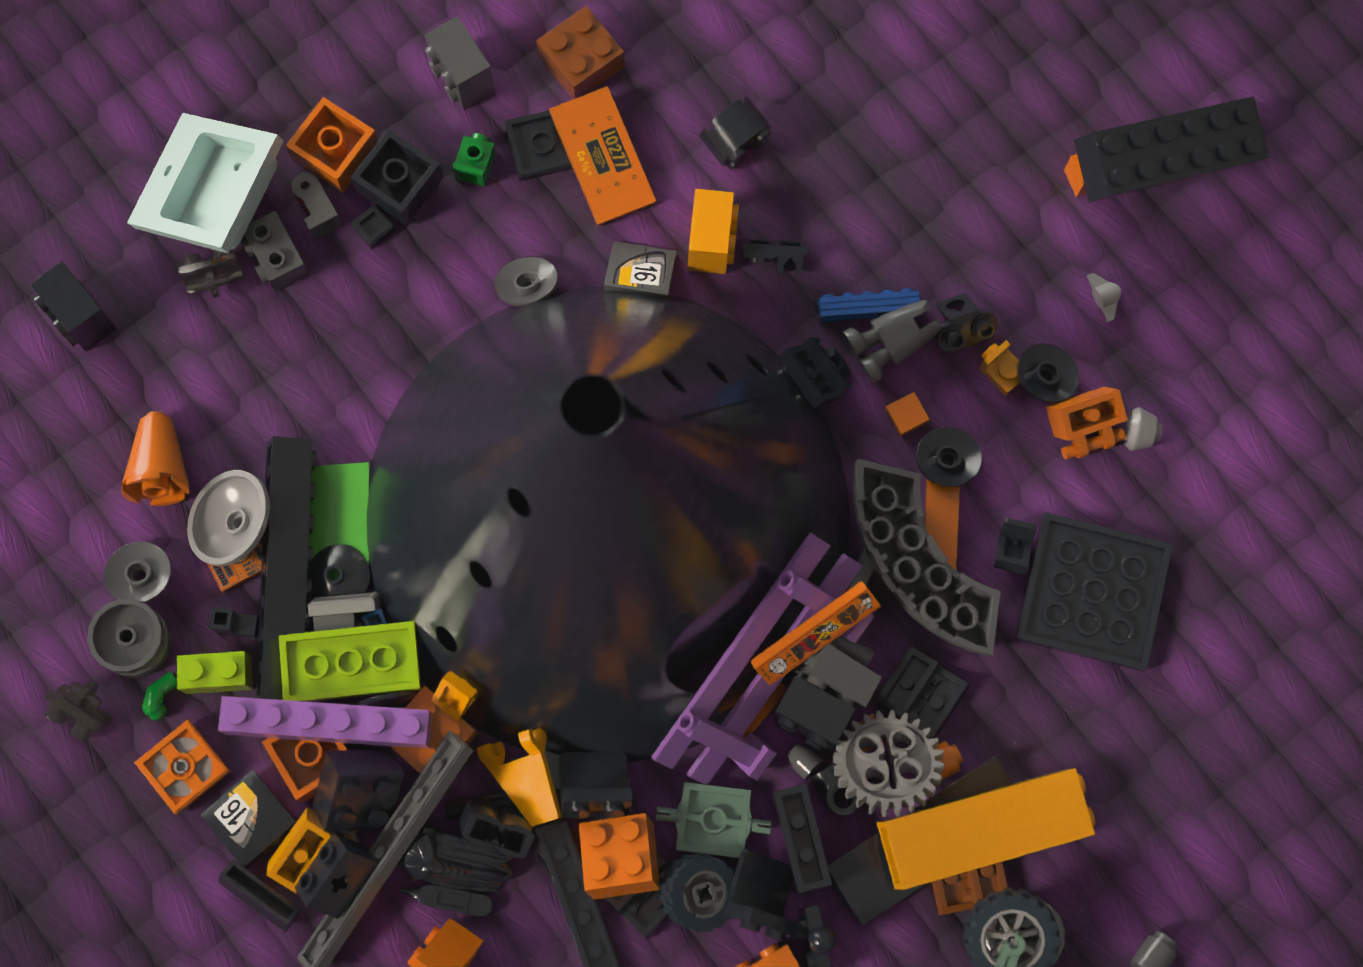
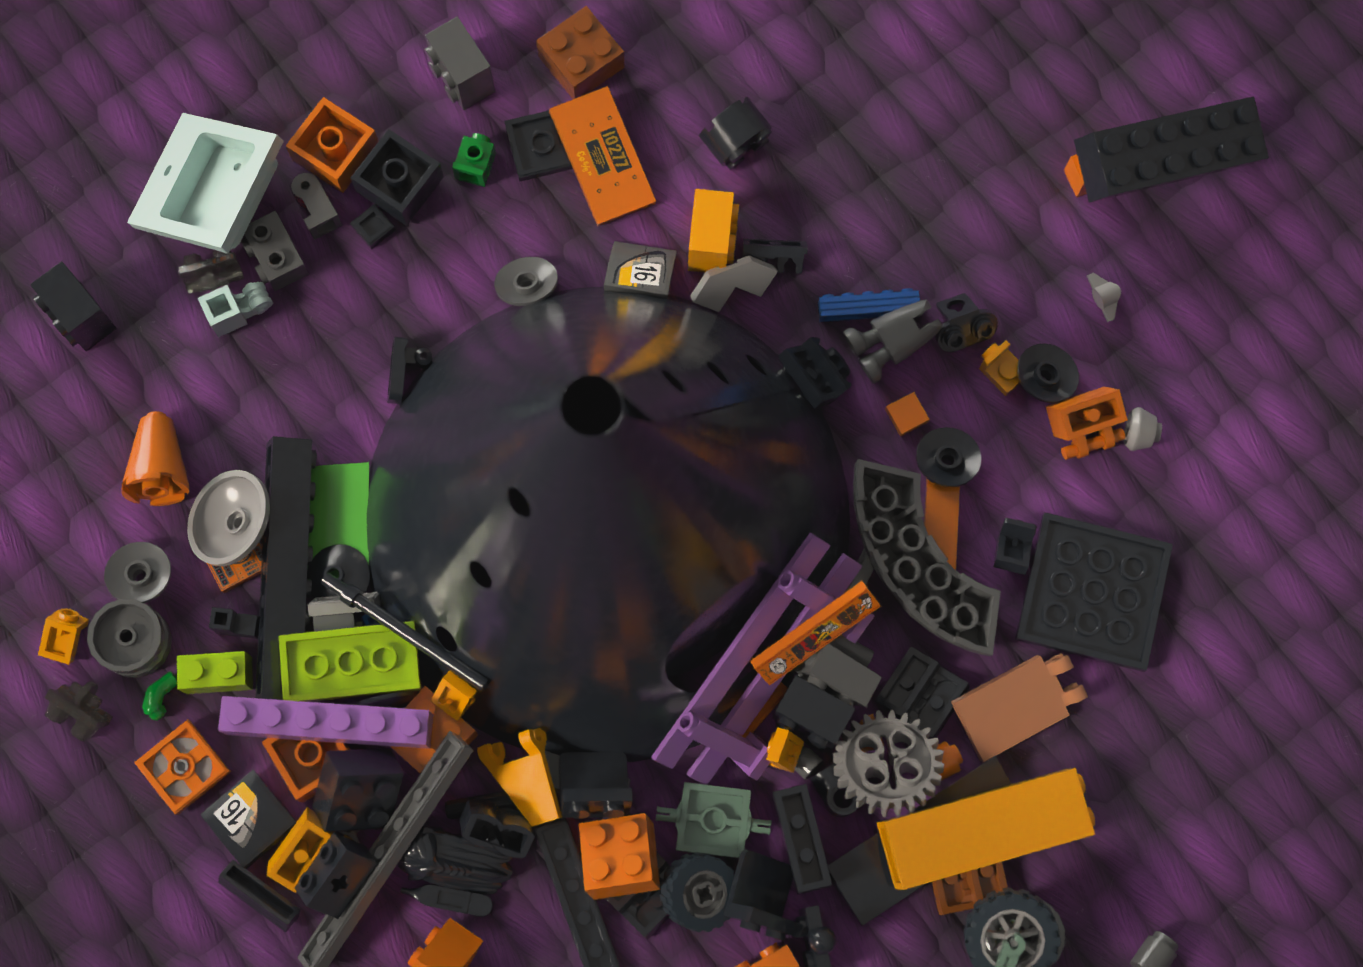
(62, 635): none -> light orange bracket
(229, 310): none -> light aqua brick
(354, 597): none -> black bar
(401, 356): none -> black piece
(718, 284): none -> light grey tile
(784, 750): none -> light orange bracket
(1016, 705): none -> nougat tile

